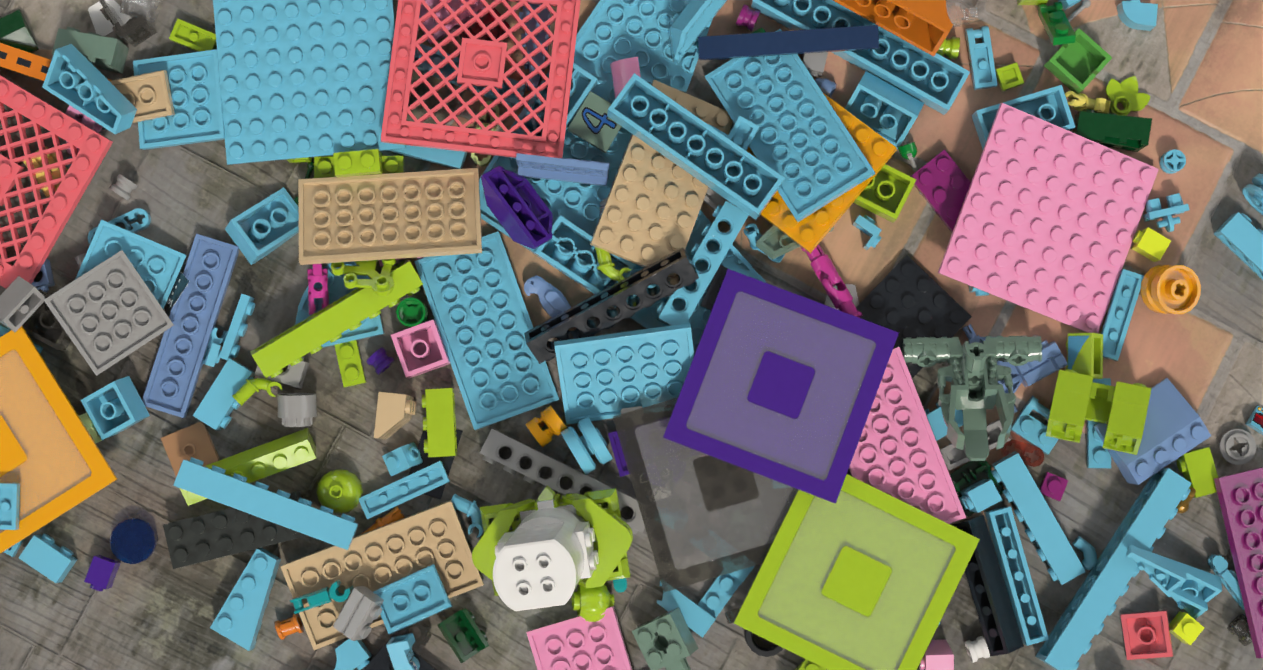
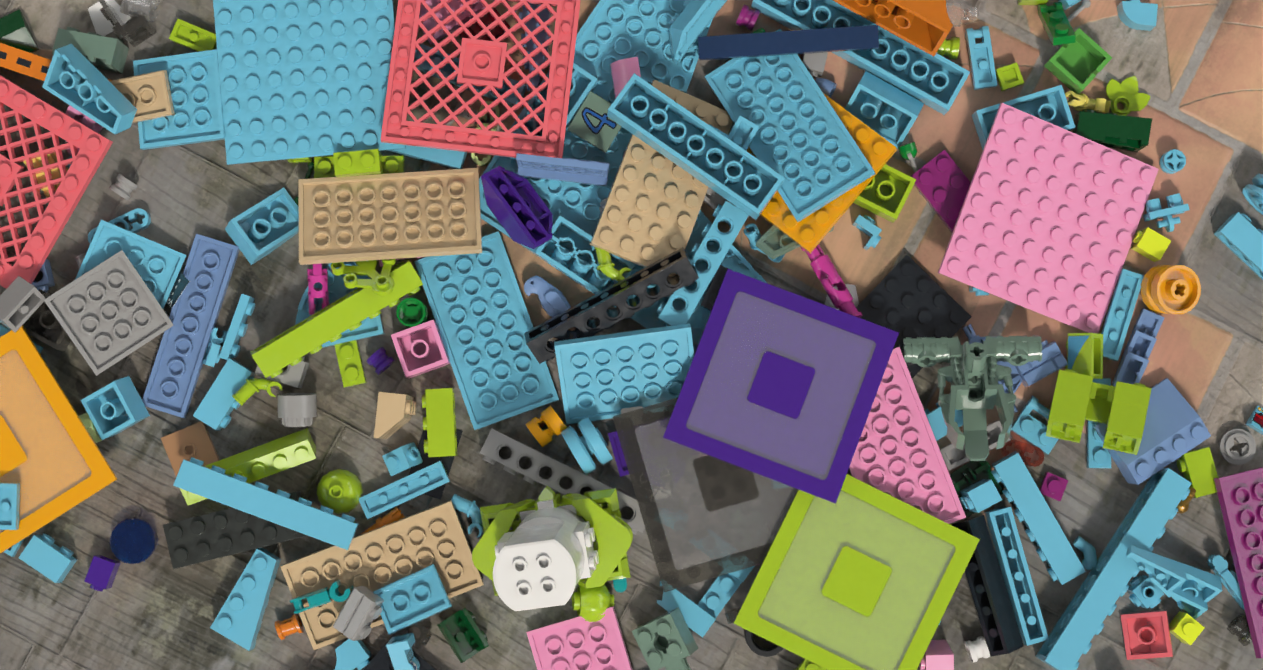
(1137, 592): none -> medium azure brick
(1138, 348): none -> medium blue slope

